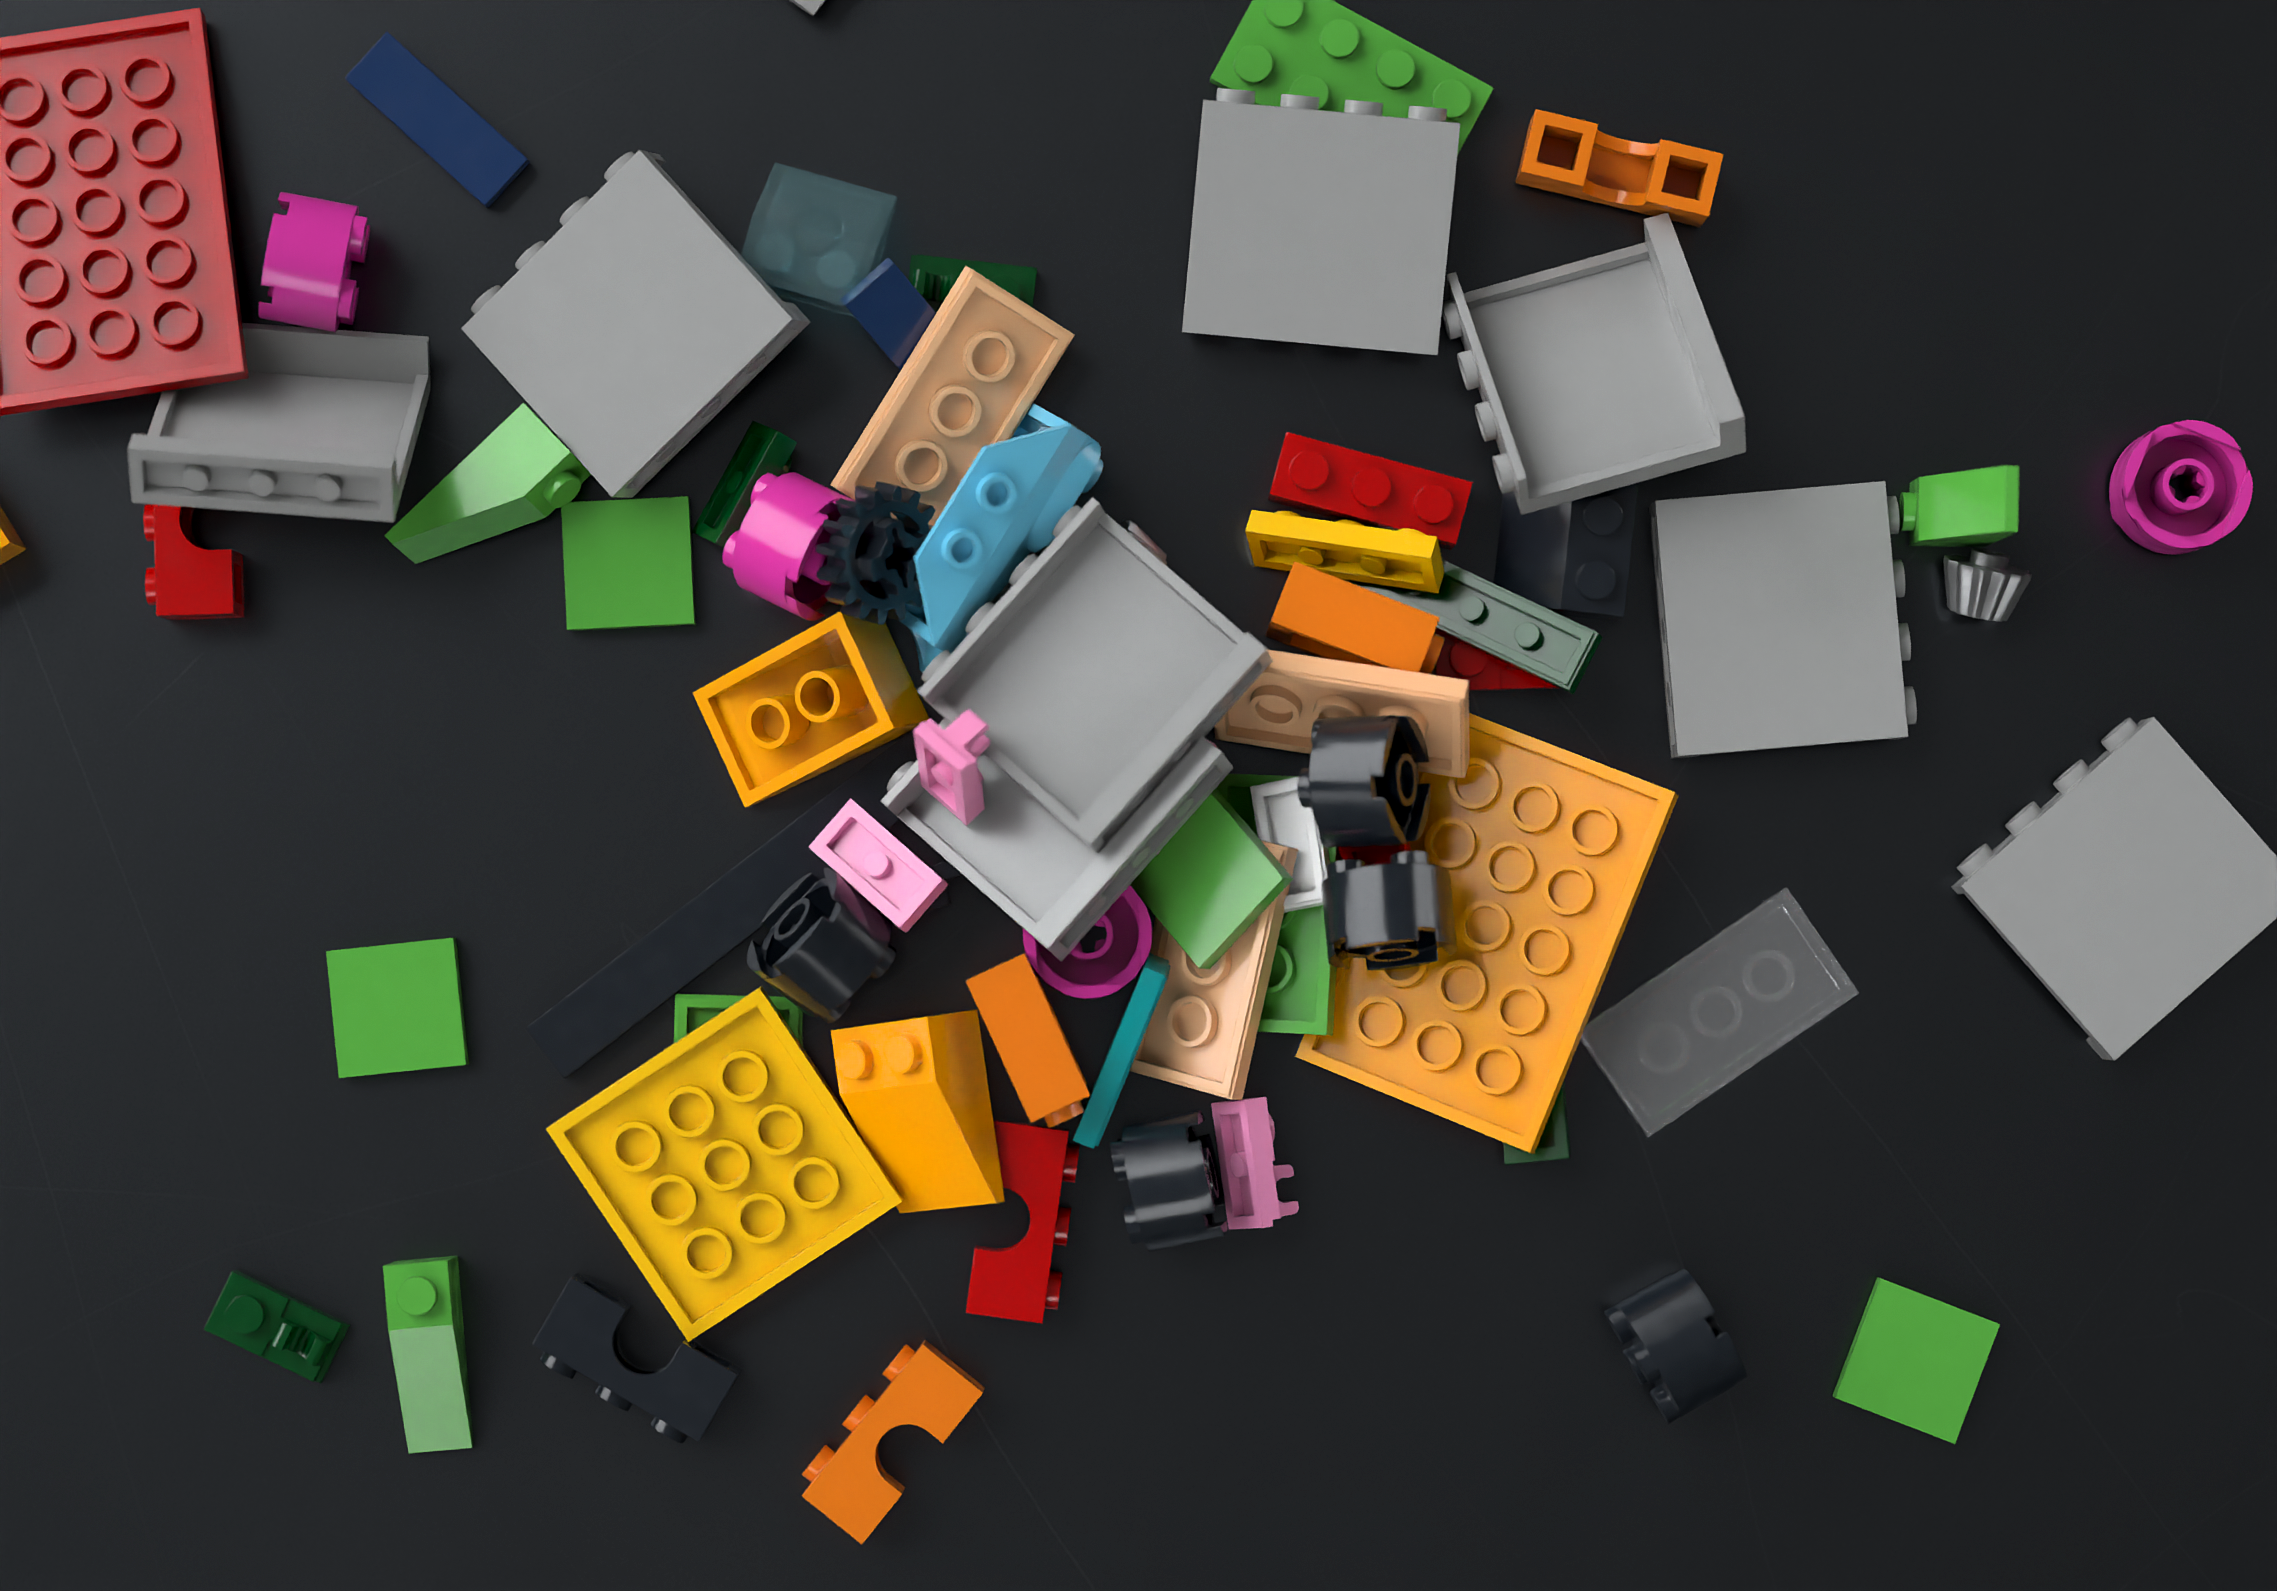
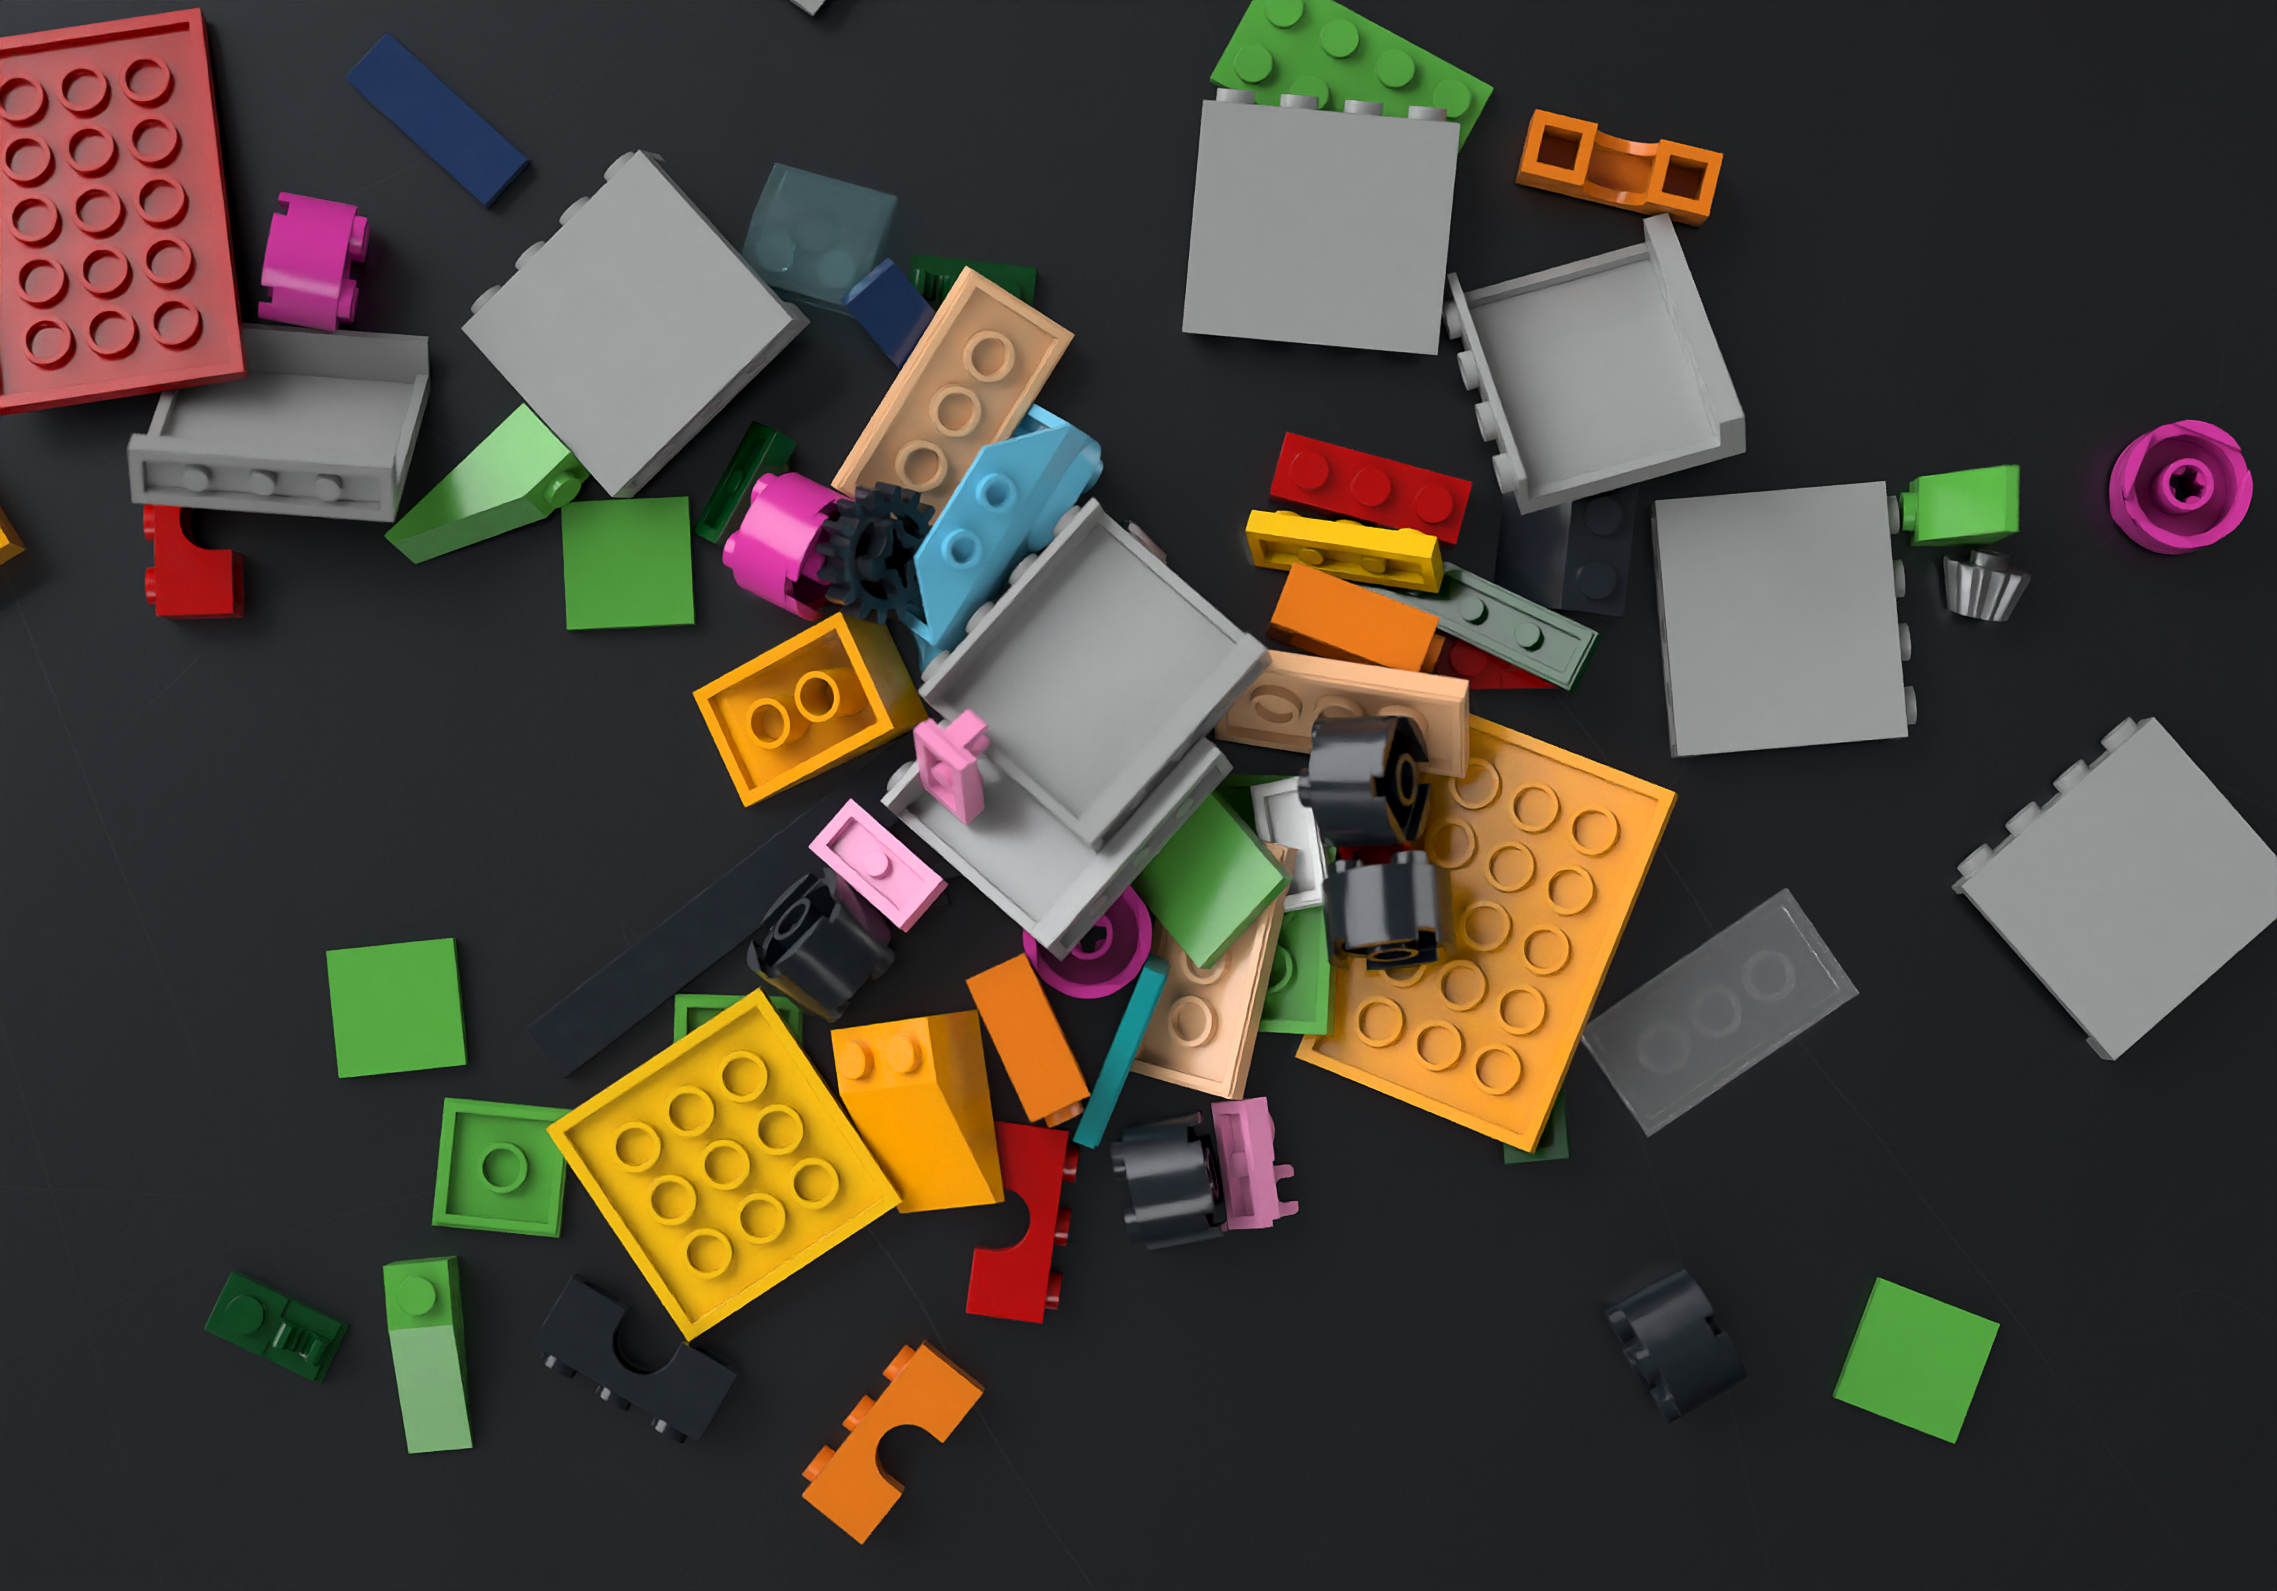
(500, 1168): none -> bright green tile

